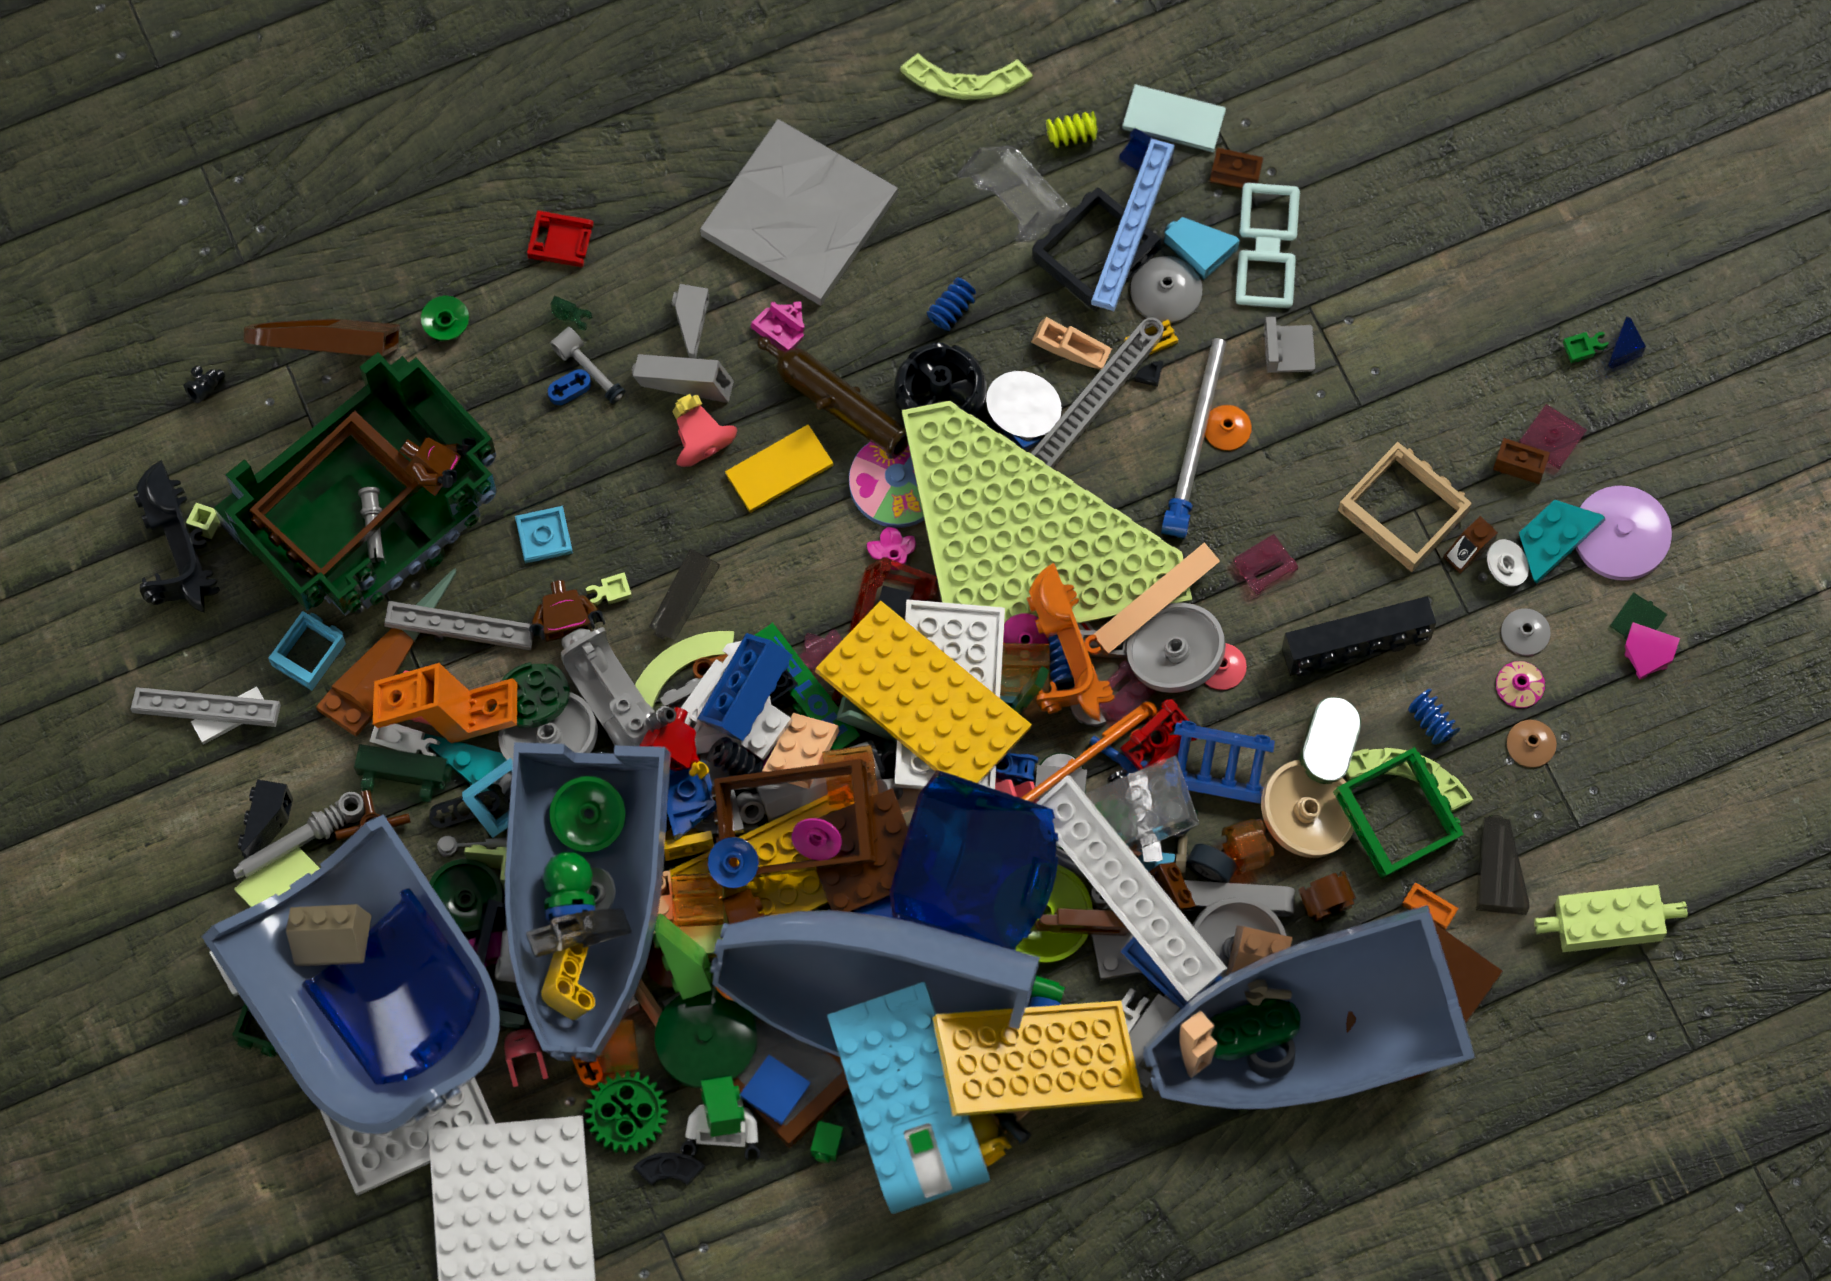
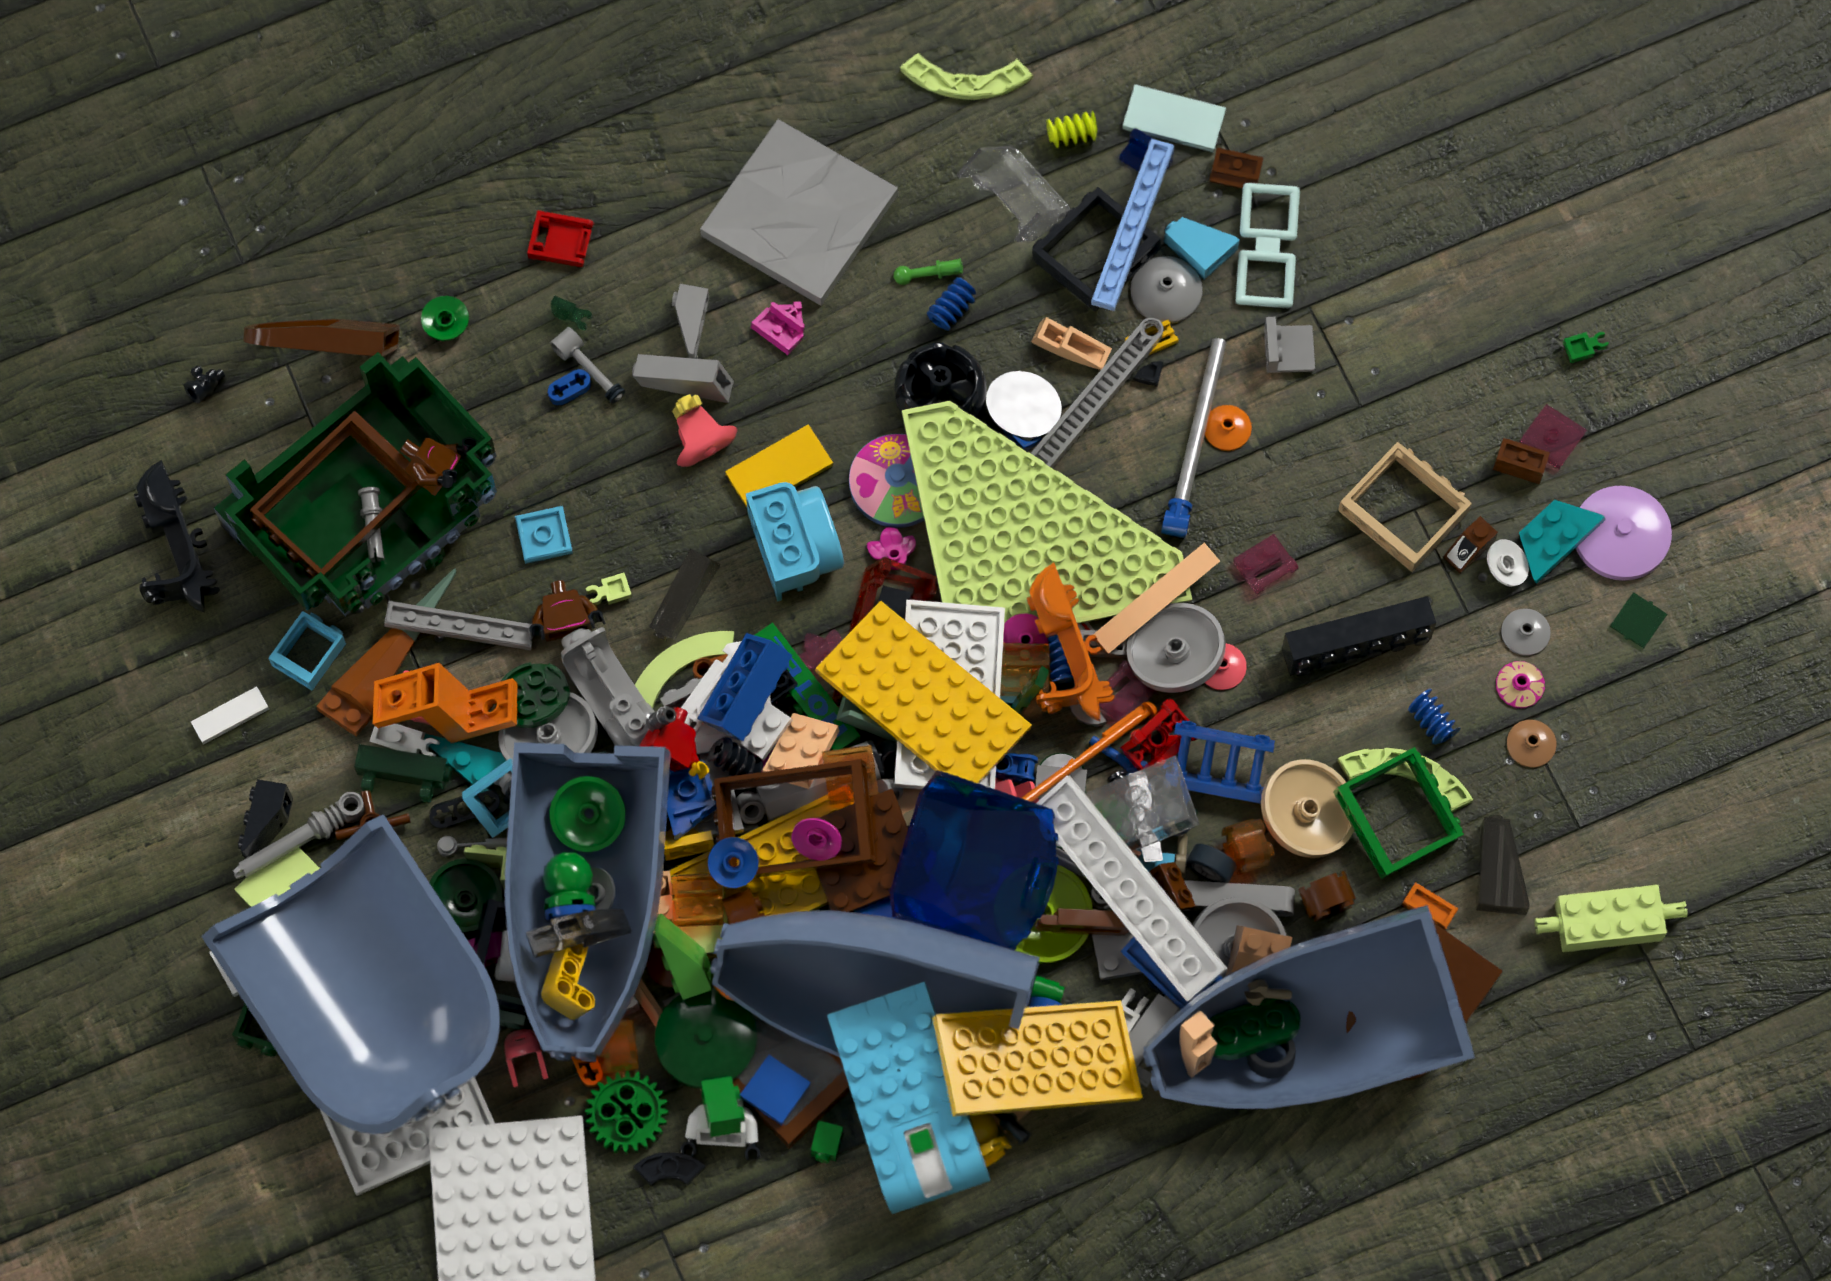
(204, 518): yellowish green plate -> none
(205, 707): light grey tile -> none
(328, 934): dark tan slope -> none
(404, 1001): clear blue windscreen -> none
(794, 535): none -> medium azure brick
(838, 398): dark brown piece -> none
(904, 274): none -> bright green pin
(1330, 740): tile -> none
(1628, 346): clear blue slope -> none
(1649, 649): dark pink slope -> none

